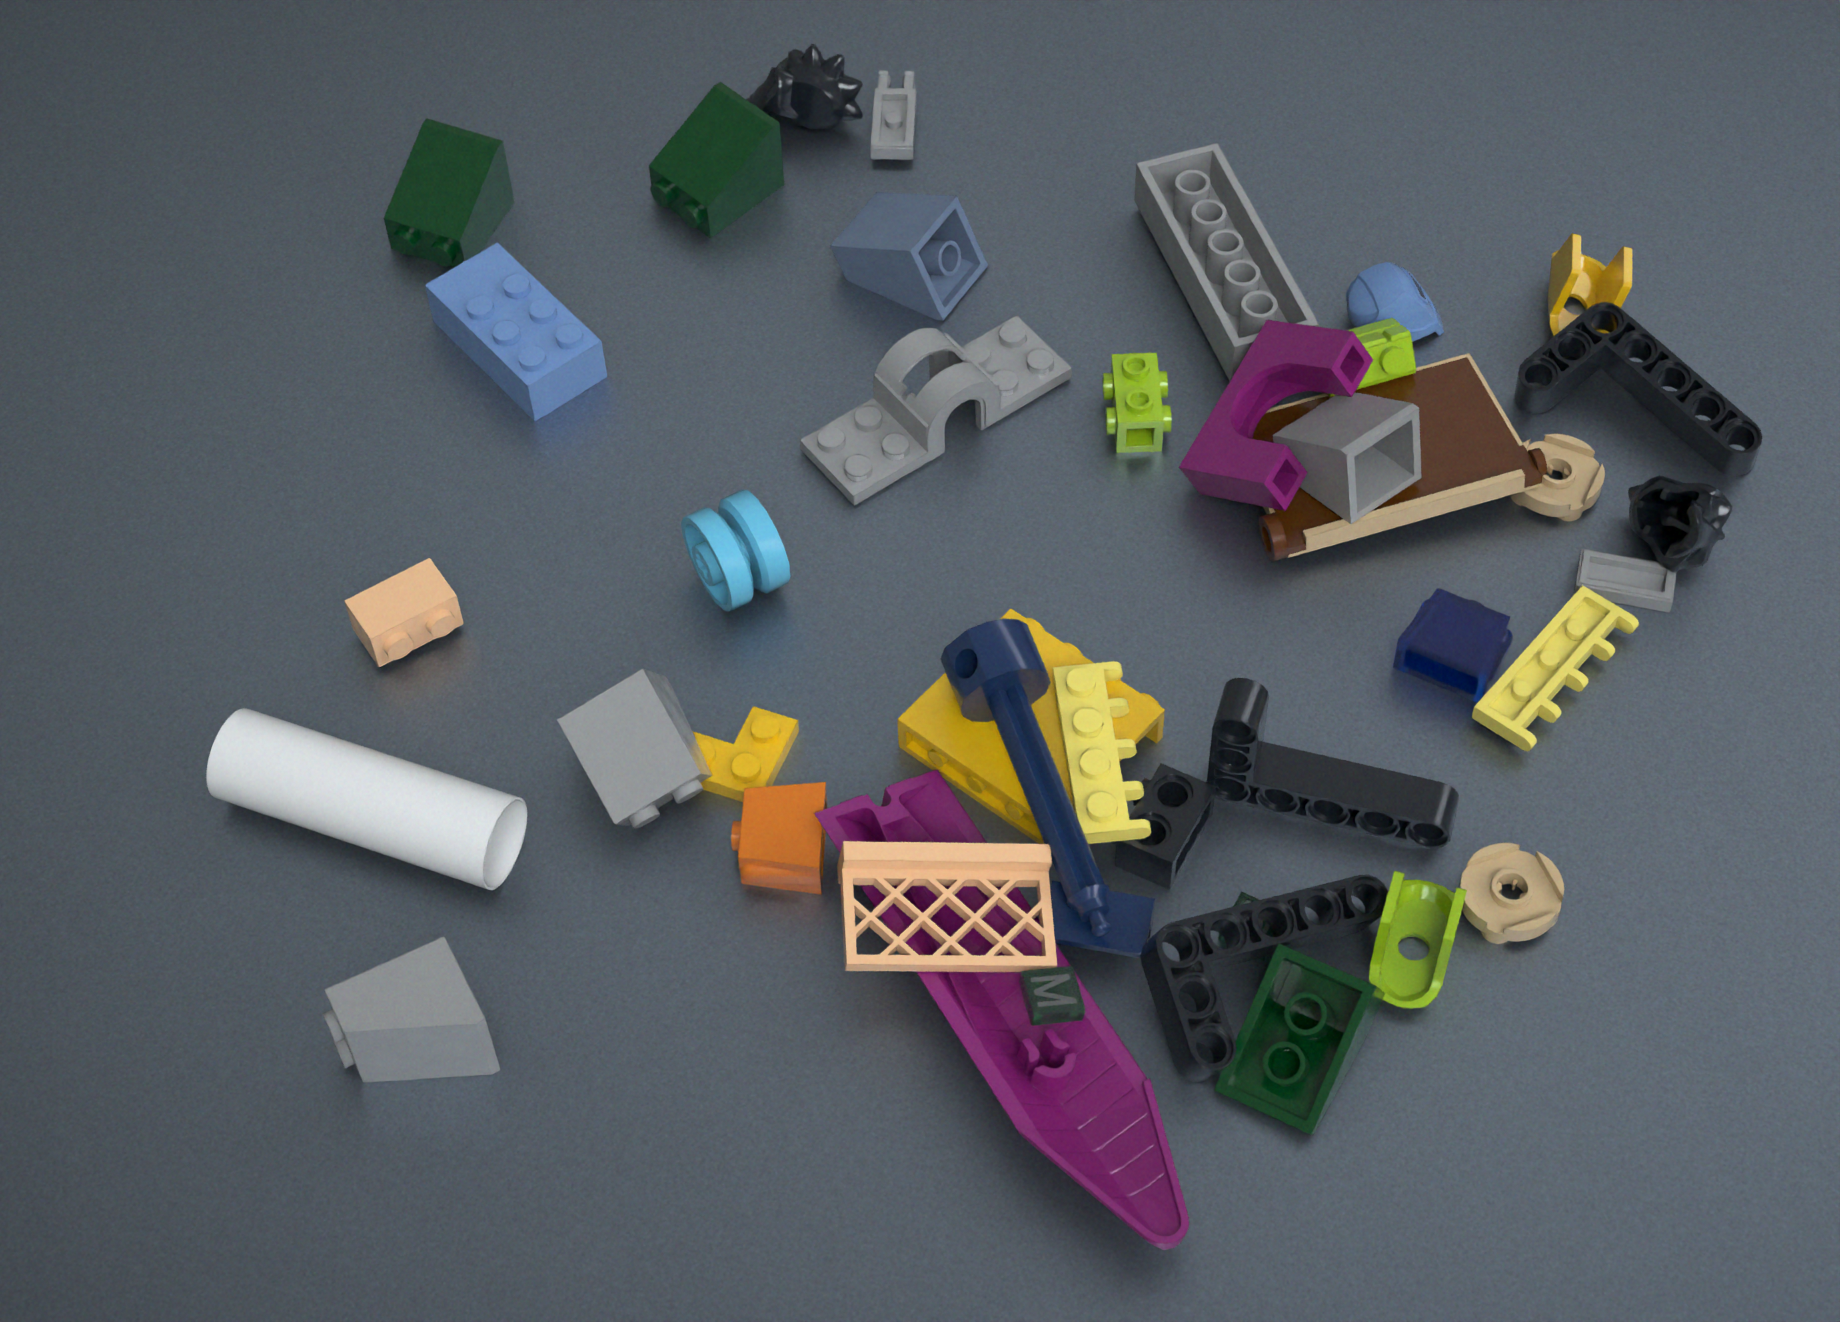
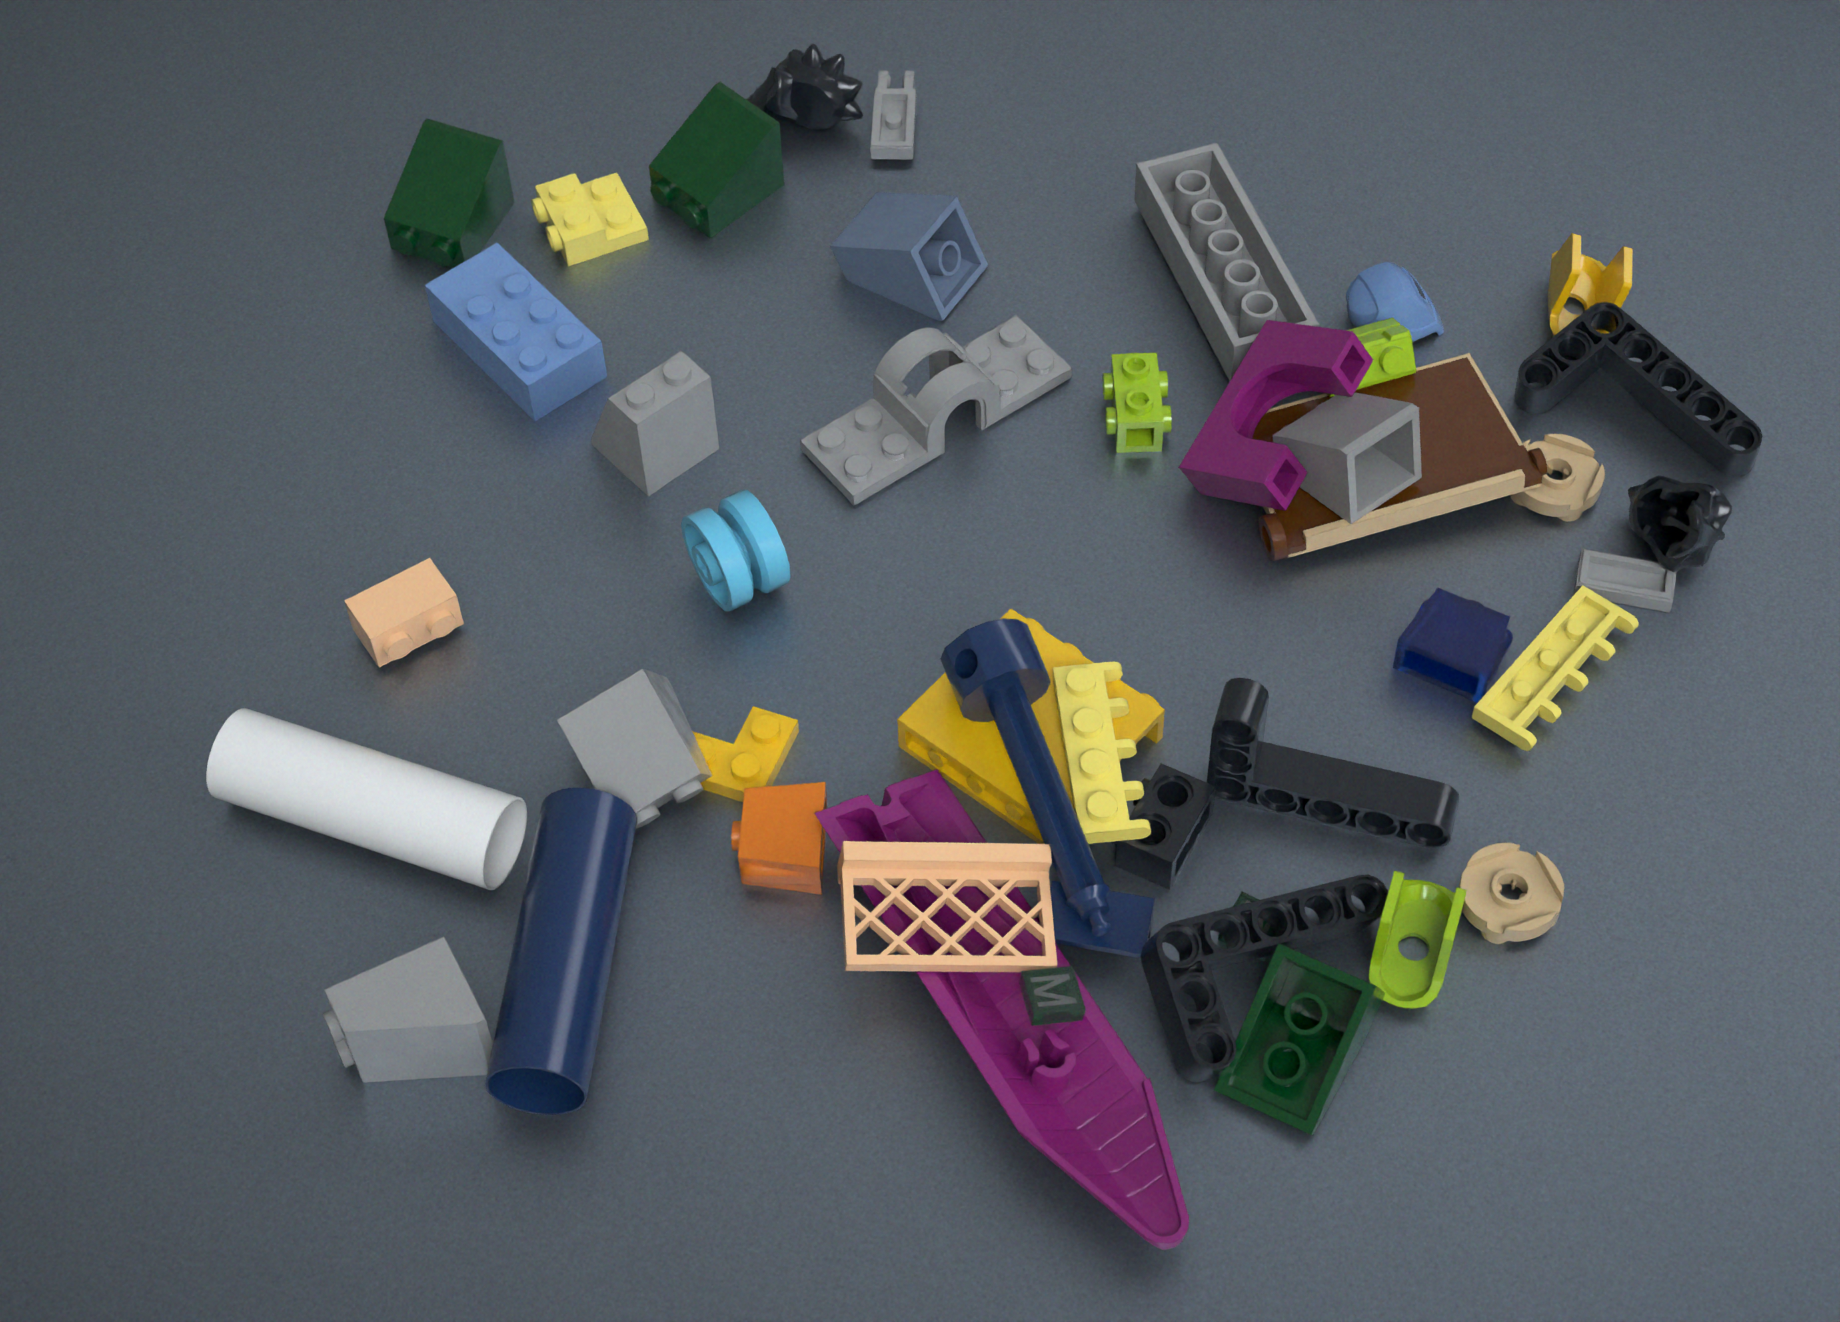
(562, 953): none -> dark blue piece
(588, 217): none -> light yellow plate
(659, 424): none -> light grey slope

